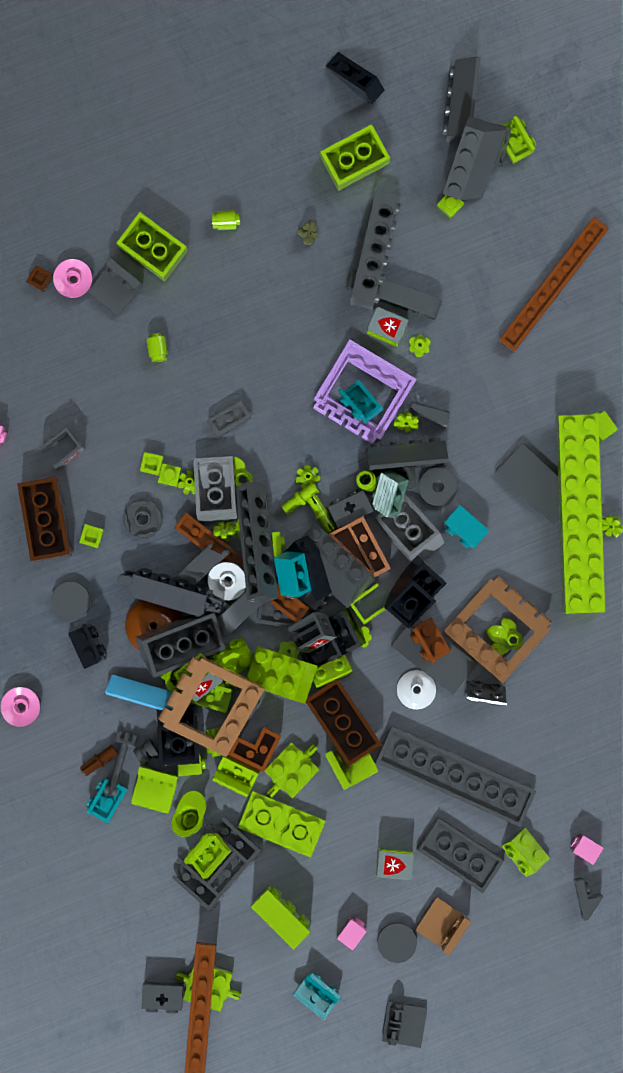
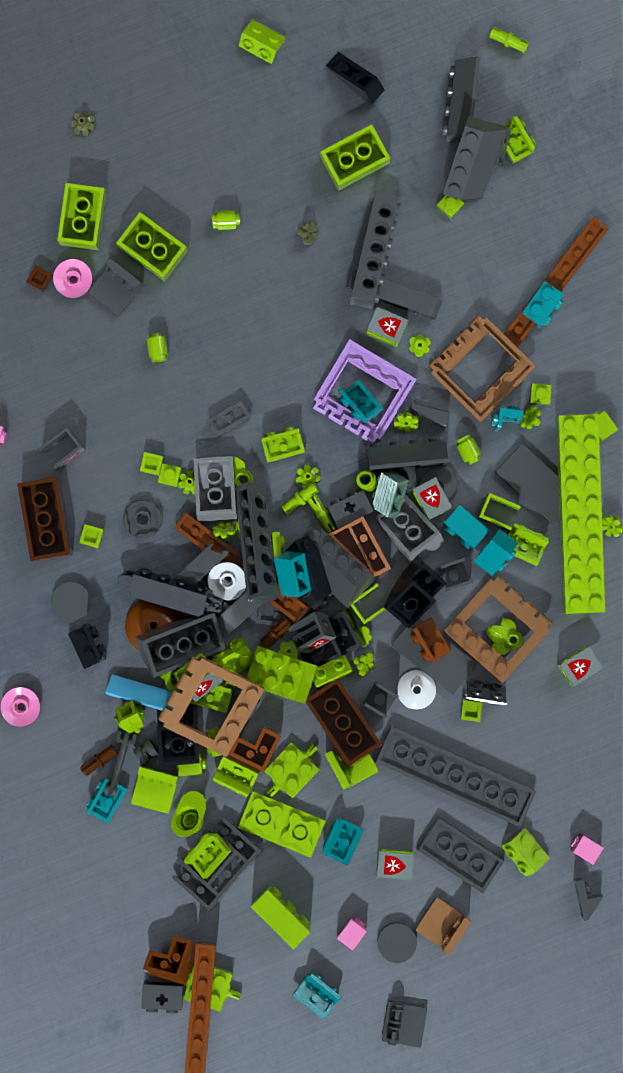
(82, 216): none -> lime brick
(83, 123): none -> olive plant
(130, 717): none -> lime piece
(174, 965): none -> dark orange brick
(261, 41): none -> lime bracket
(276, 632): none -> reddish brown axle
(283, 444): none -> lime bracket
(342, 840): none -> teal bracket
(364, 663): none -> lime plant
(380, 709): none -> dark grey piece
(431, 499): none -> piece
(457, 565): none -> dark grey piece
(468, 449): none -> lime brick
(471, 710): none -> lime plate
(496, 552): none -> teal brick
(499, 500): none -> lime piece
(501, 387): none -> medium nougat hinge
(509, 39): none -> lime pin
(509, 414): none -> teal bracket
(530, 417): none -> lime plant
(530, 543): none -> lime bracket
(540, 394): none -> lime plate
(542, 305): none -> teal bracket
(580, 666): none -> piece

